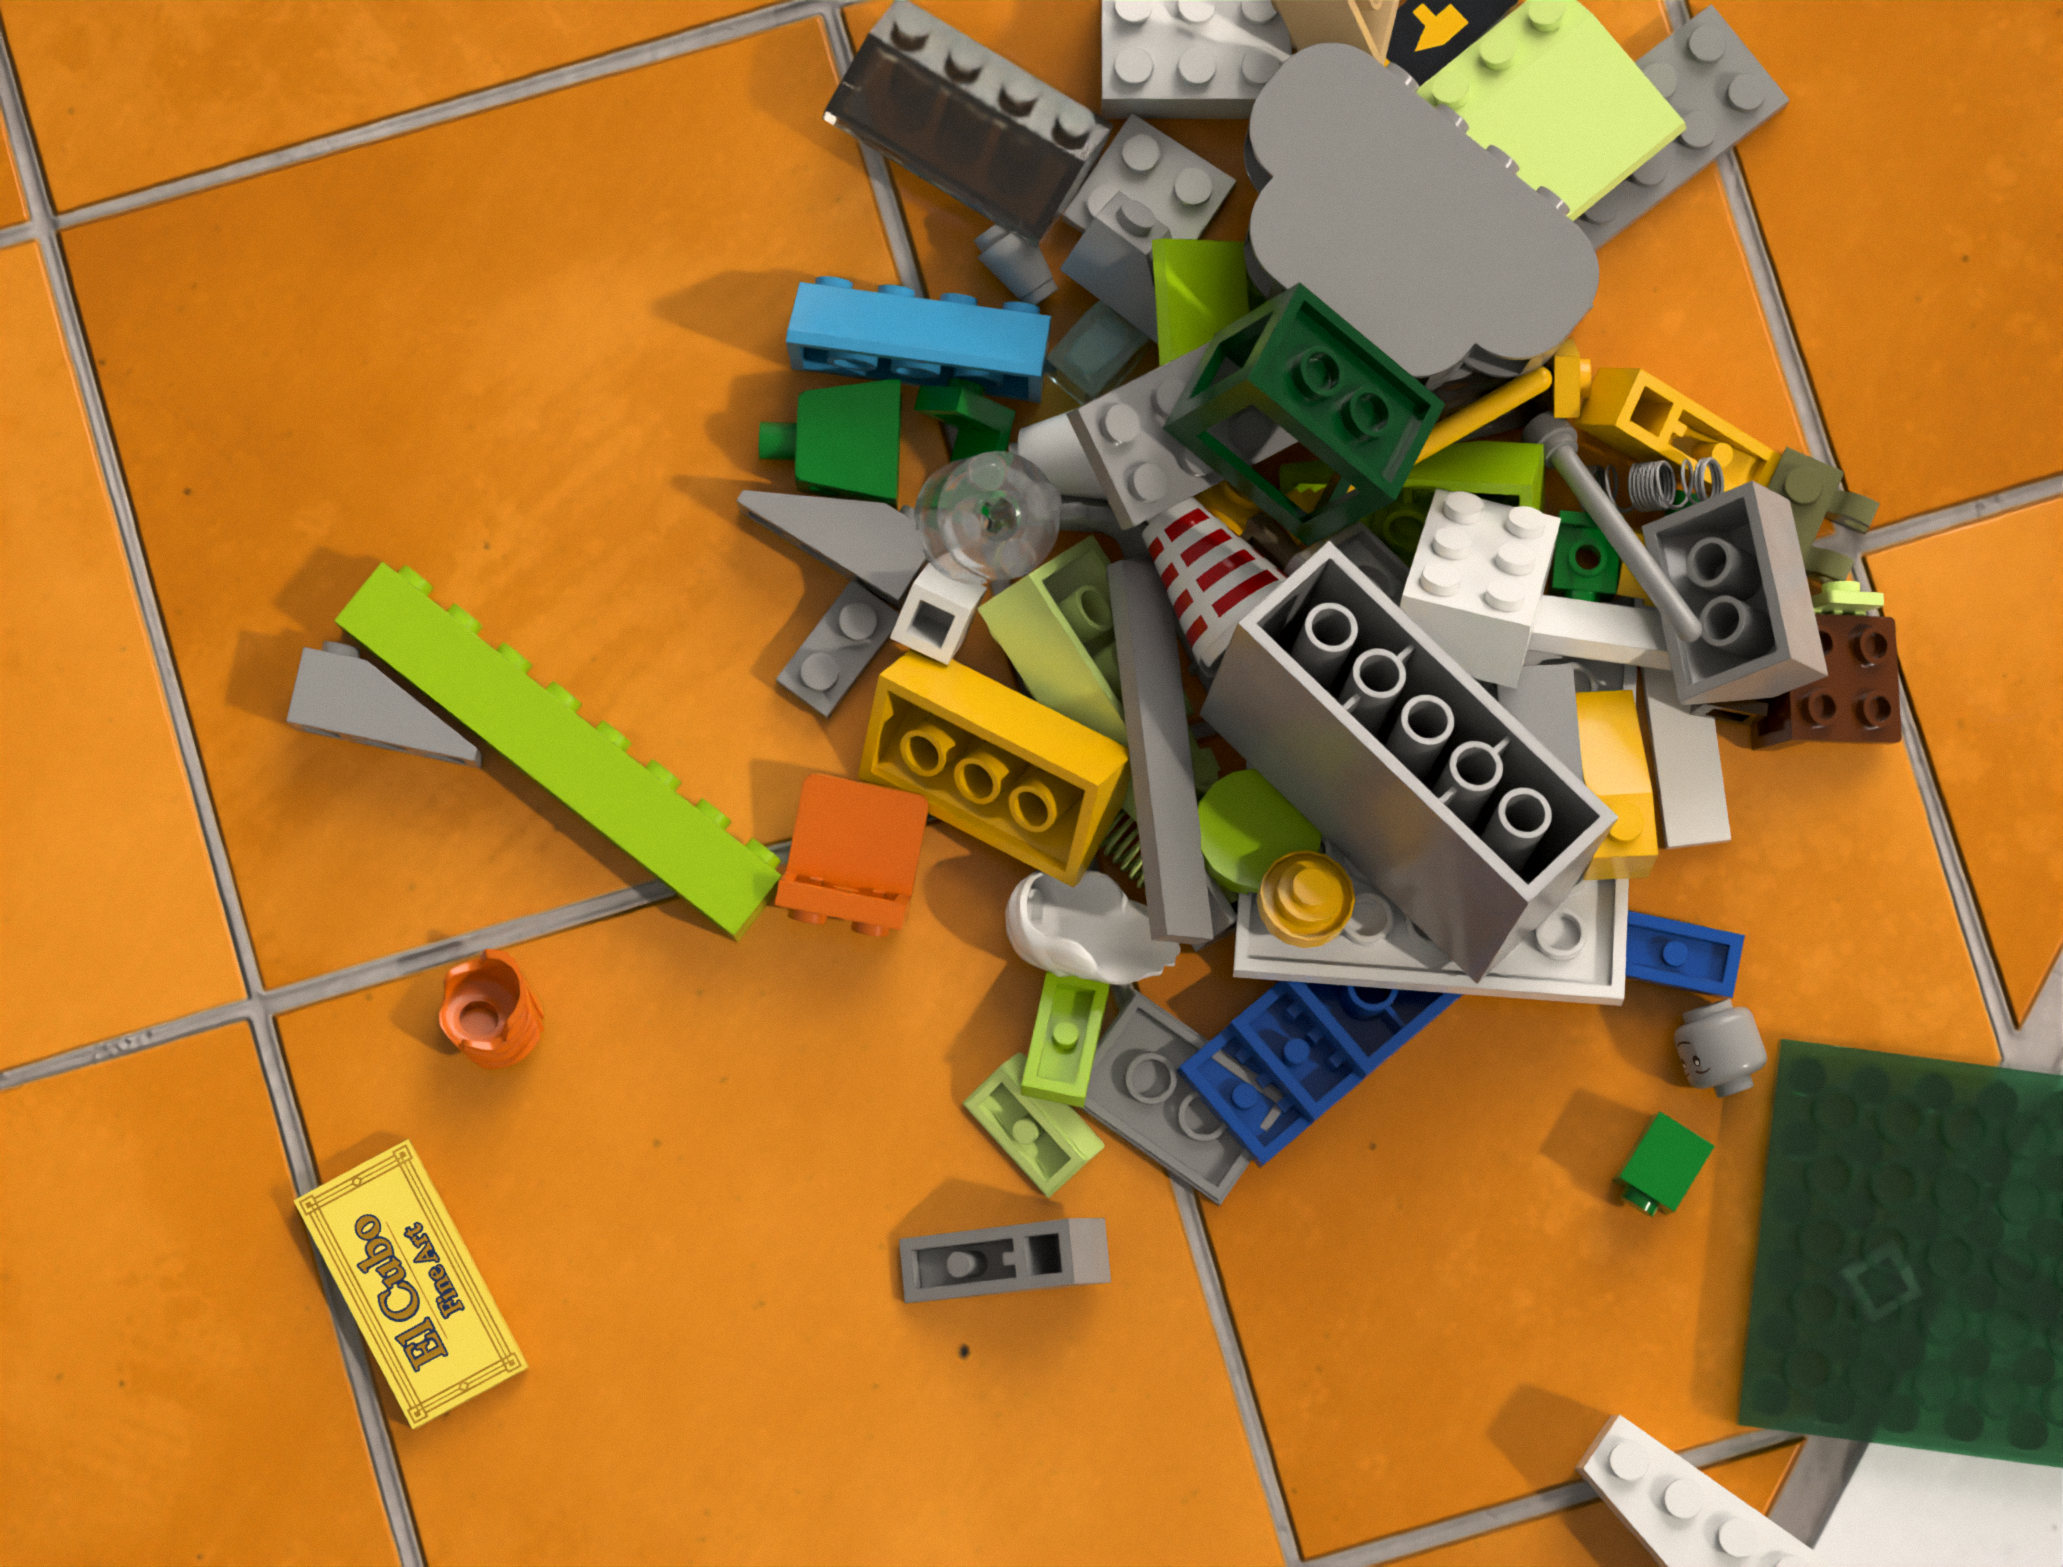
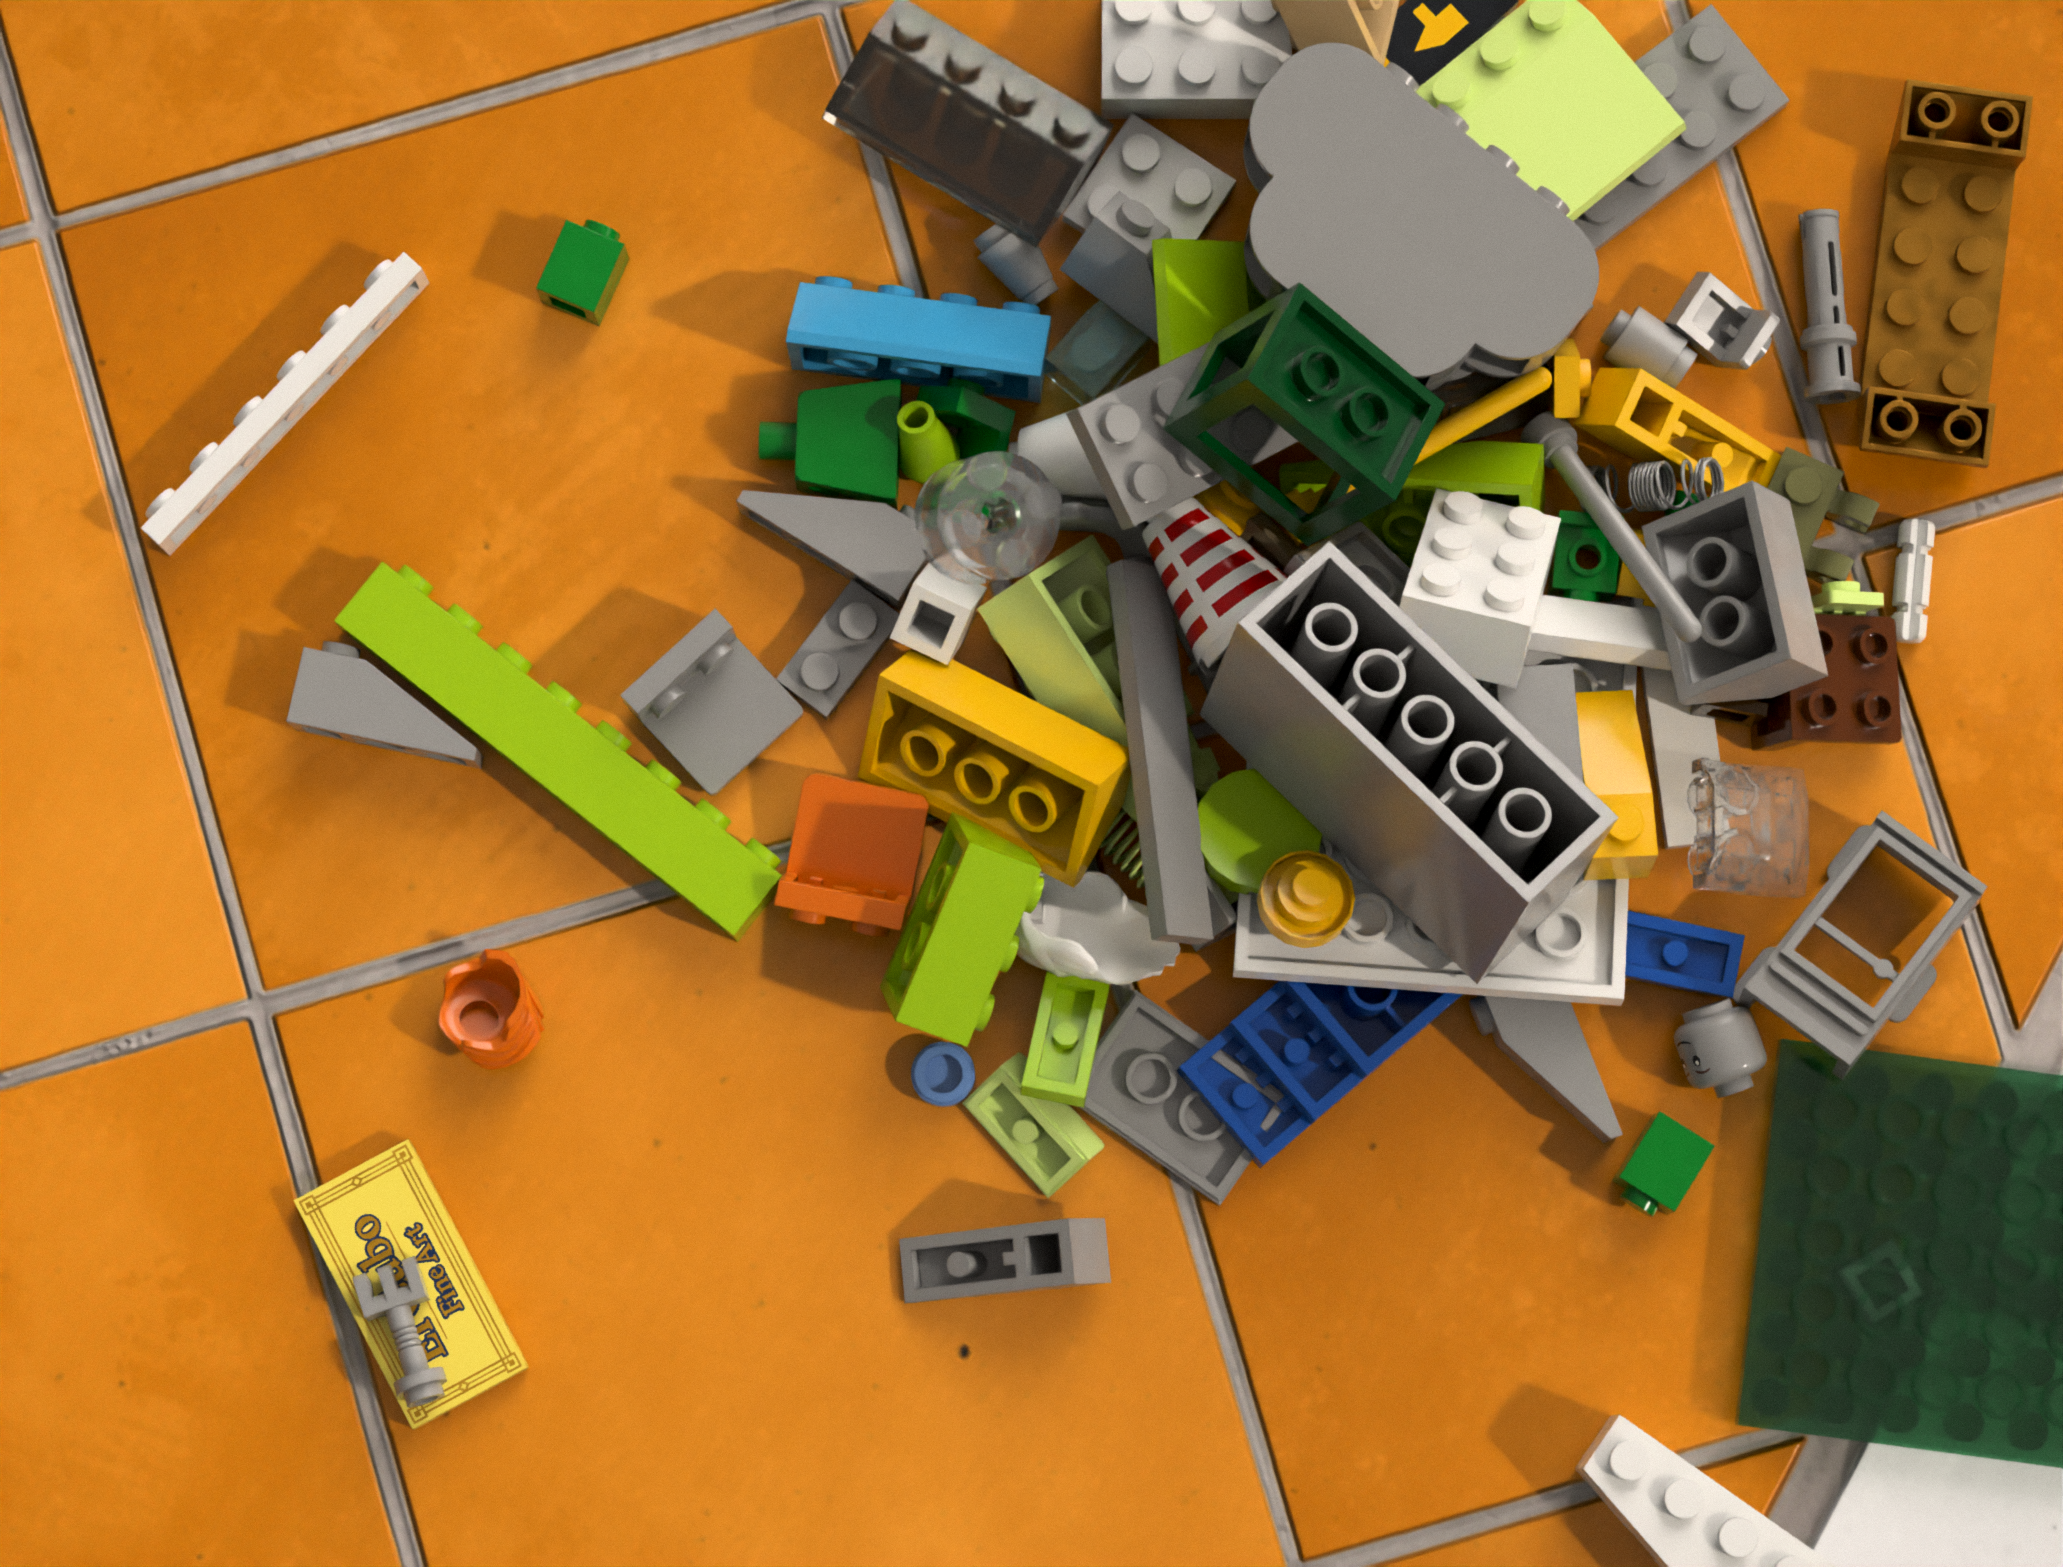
(267, 420): none -> white plate
(420, 1383): none -> light grey hinge
(583, 270): none -> green brick
(712, 704): none -> light grey bracket
(923, 442): none -> lime cone
(943, 1074): none -> medium blue tile
(961, 932): none -> lime slope
(1552, 1050): none -> light grey slope
(1647, 344): none -> light grey brick
(1721, 323): none -> light grey bracket
(1749, 829): none -> clear slope
(1821, 1005): none -> light grey piece
(1828, 335): none -> light grey pin
(1912, 579): none -> white axle
(1940, 273): none -> pearl gold slope

